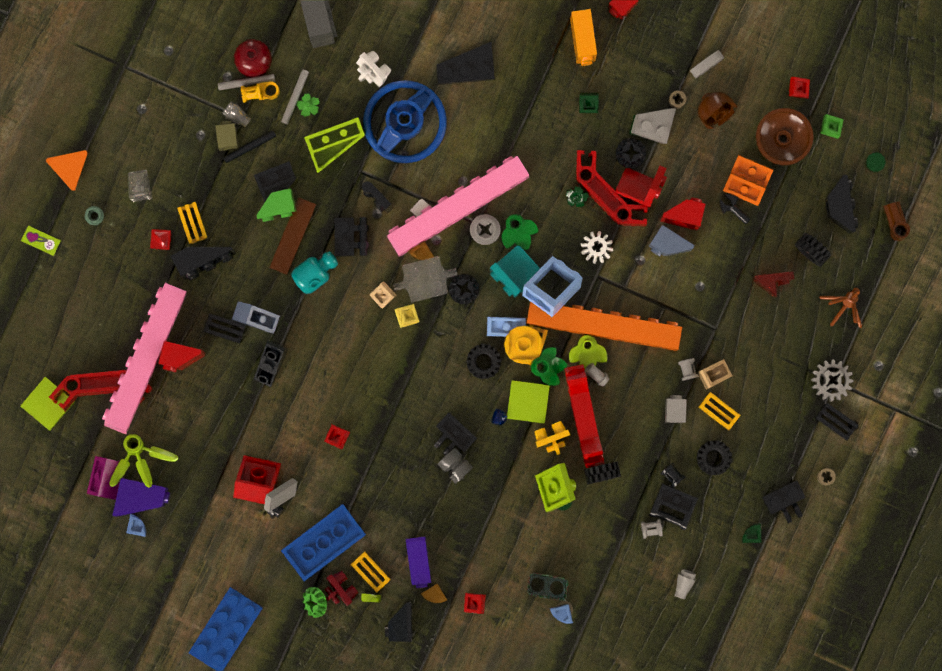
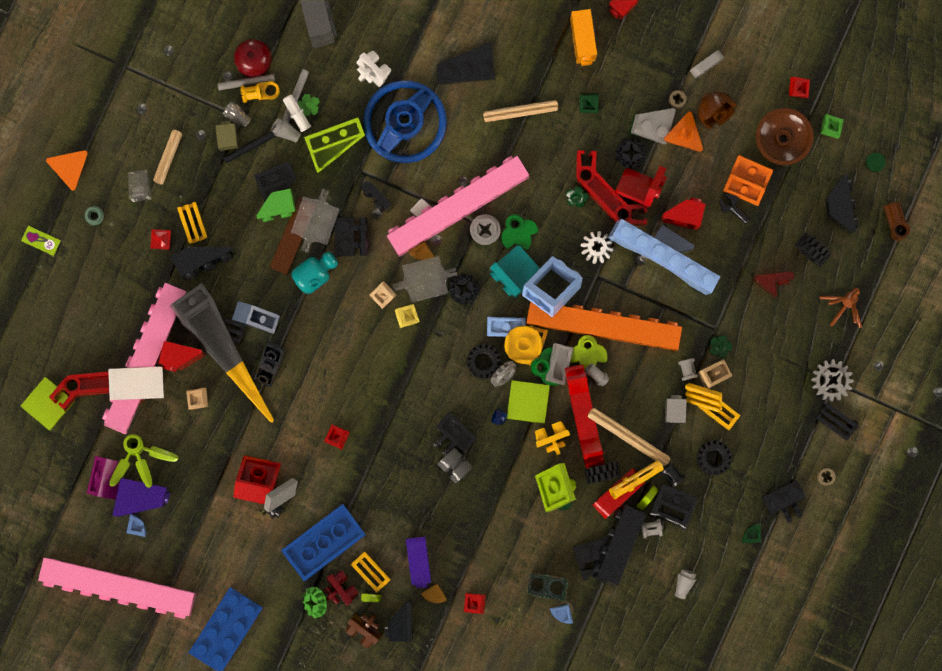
(117, 586): none -> bright pink brick
(136, 383): none -> white sticker
(167, 157): none -> tan axle
(197, 398): none -> tan tile
(203, 321): none -> dark grey plate
(284, 130): none -> light grey cone
(296, 113): none -> white axle
(315, 220): none -> clear plate
(366, 627): none -> reddish brown hips
(503, 374): none -> light grey gear
(518, 111): none -> tan axle
(559, 360): none -> light grey tile
(588, 553): none -> black plate
(607, 504): none -> red beam
(618, 489): none -> yellow pin
(618, 545): none -> black brick
(628, 436): none -> tan axle
(647, 498): none -> lime tile
(651, 248): none -> light blue arch
(685, 134): none -> orange piece
(703, 400): none -> yellow tile
(720, 347): none -> dark green plant

